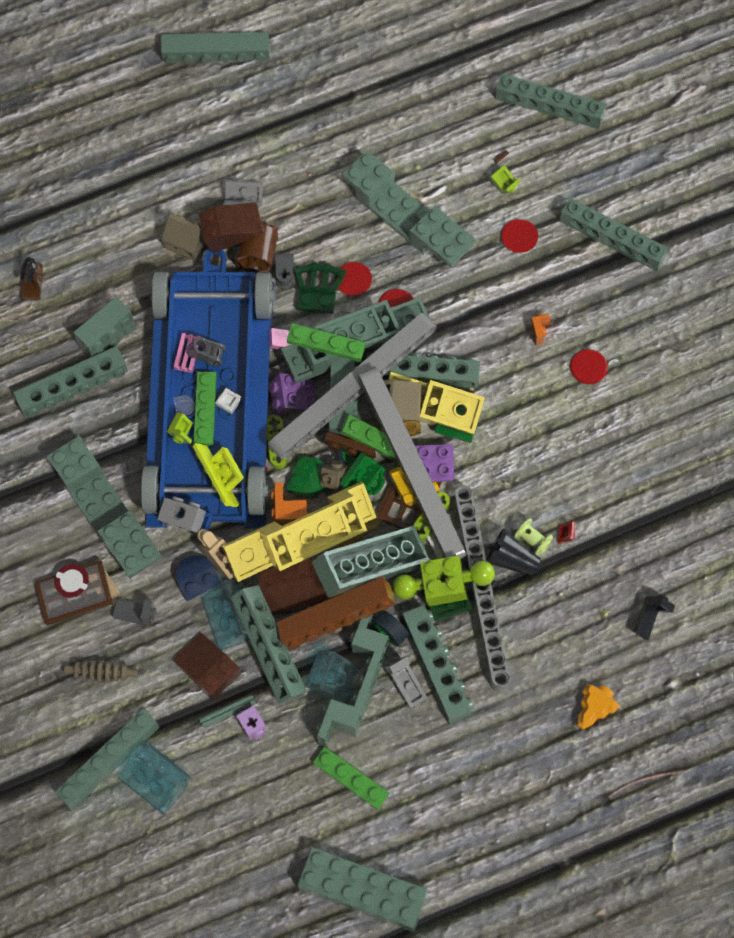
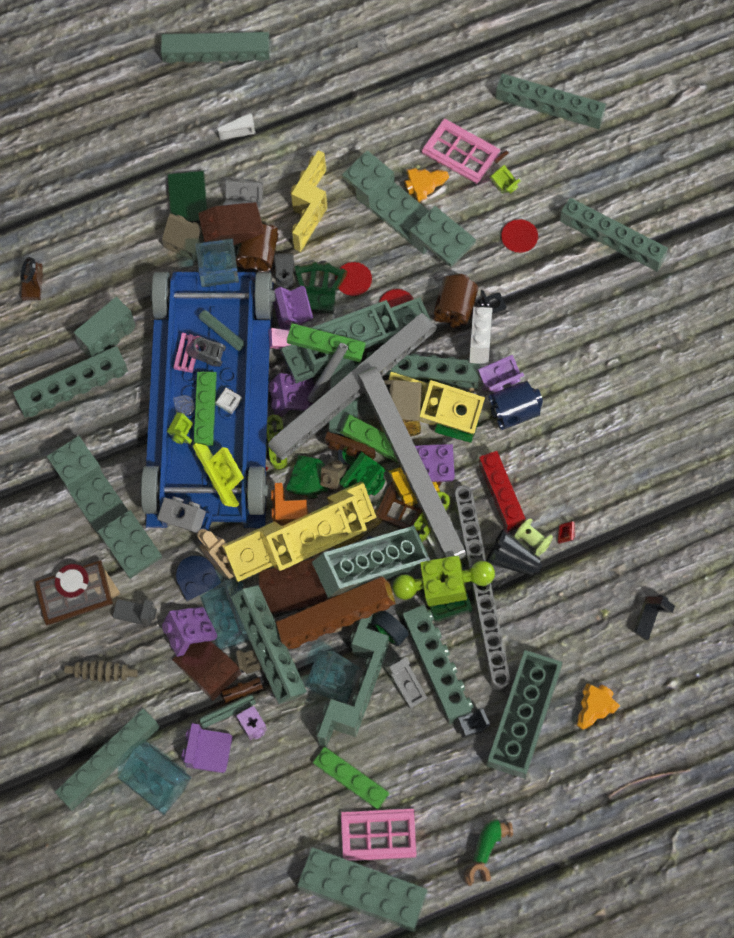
(187, 194): none -> dark green tile
(188, 627): none -> medium lavender bracket
(207, 749): none -> medium lavender bracket
(217, 262): none -> clear light blue brick
(221, 330): none -> sand green axle
(237, 128): none -> white slope
(242, 689): none -> reddish brown pin
(248, 661): none -> dark tan bracket
(292, 307): none -> medium lavender bracket
(309, 200): none -> light yellow bracket
(327, 373): none -> light grey piece
(378, 835): none -> bright pink piece
(424, 182): none -> light orange rock
(455, 300): none -> reddish brown cylinder
(460, 151): none -> bright pink piece
(472, 723): none -> black bracket
(480, 335): none -> white brick
(484, 301): none -> black bracket
(489, 835): none -> piece
(499, 373): none -> medium lavender bracket
(501, 491): none -> red brick
(515, 405): none -> dark blue cylinder
(524, 714): none -> sand green brick
(538, 327): orange bracket -> none
(588, 366): red piece -> none

